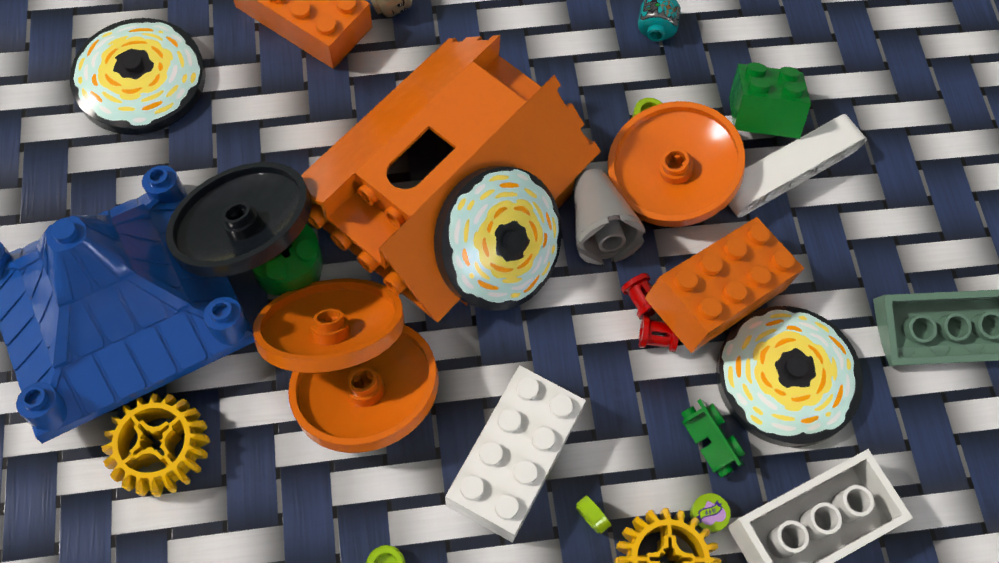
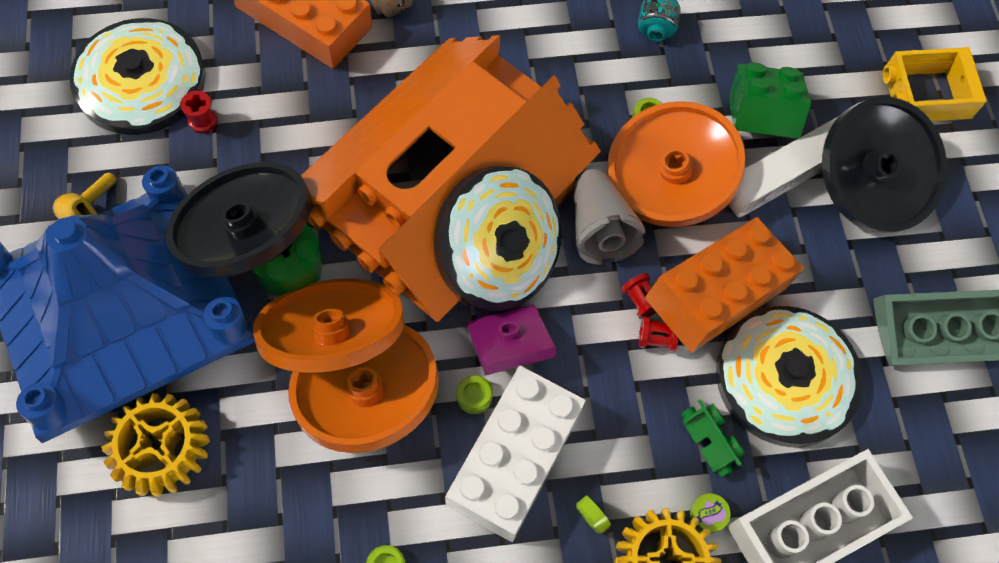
(75, 204): none -> yellow piece
(197, 108): none -> red bush
(474, 394): none -> lime tile
(510, 339): none -> magenta plate
(884, 165): none -> black dish
(961, 76): none -> yellow window

